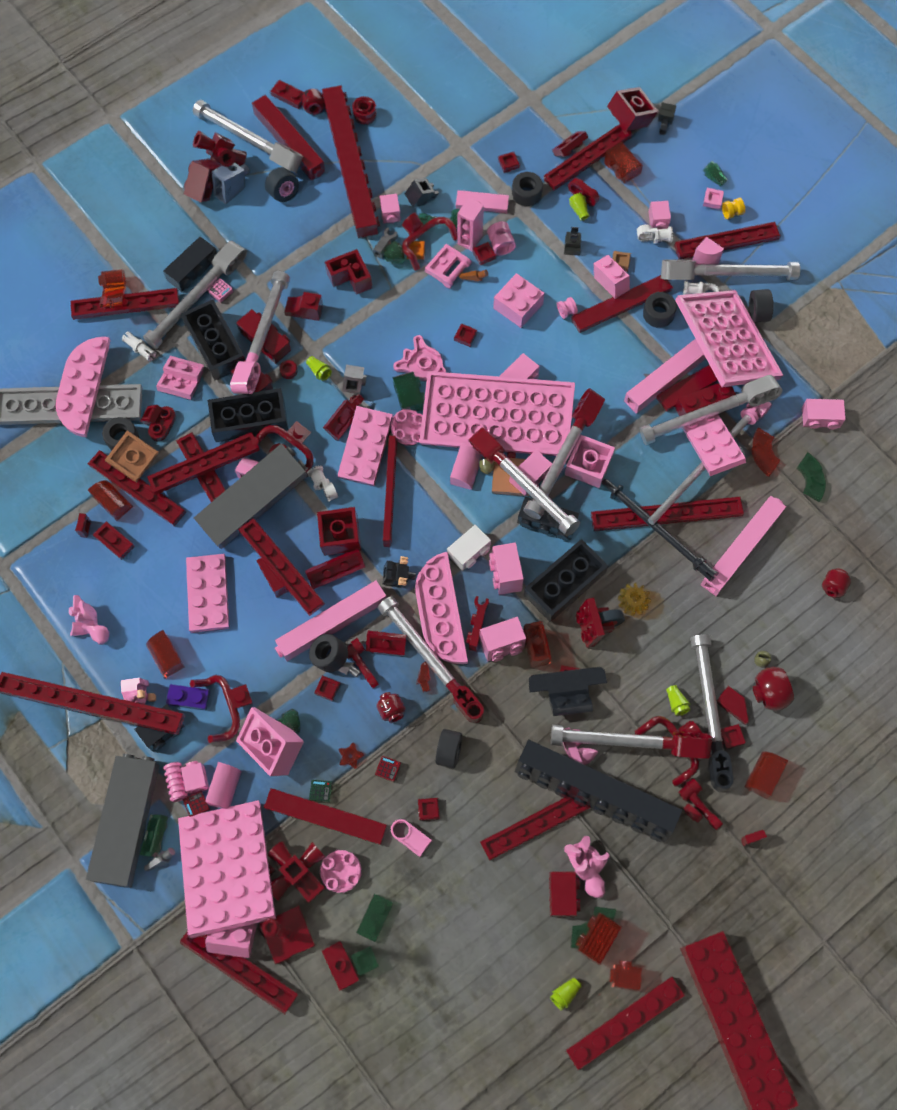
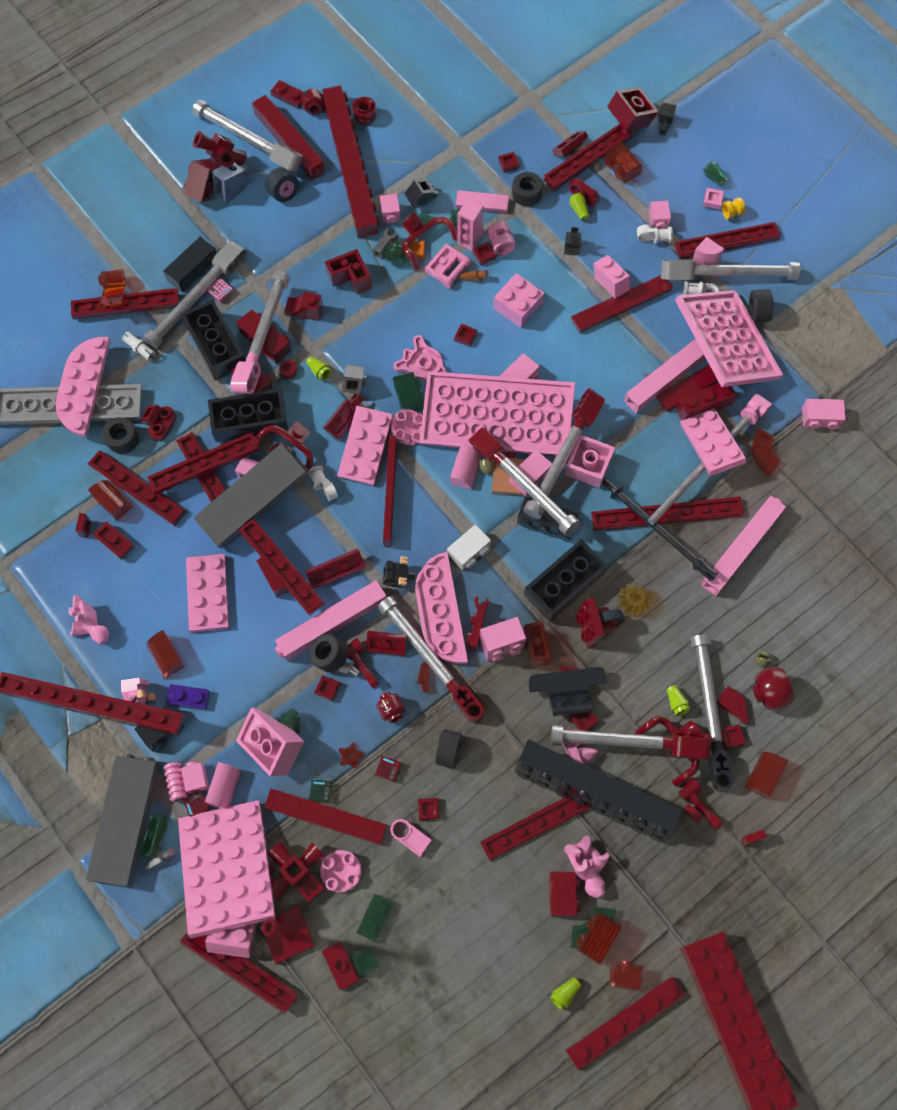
(131, 456): nougat tile -> none
(180, 377): bright pink slope -> none
(235, 699): dark red piece -> none
(338, 531): dark red brick -> none
(507, 568): bright pink brick -> none
(567, 307): bright pink wheel -> none
(584, 721): none -> dark red tile
(622, 259): medium nougat tile -> none
(663, 300): black tyre -> none
(754, 392): piece -> none
(814, 478): clear green tile -> none
(836, 583): dark red head -> none

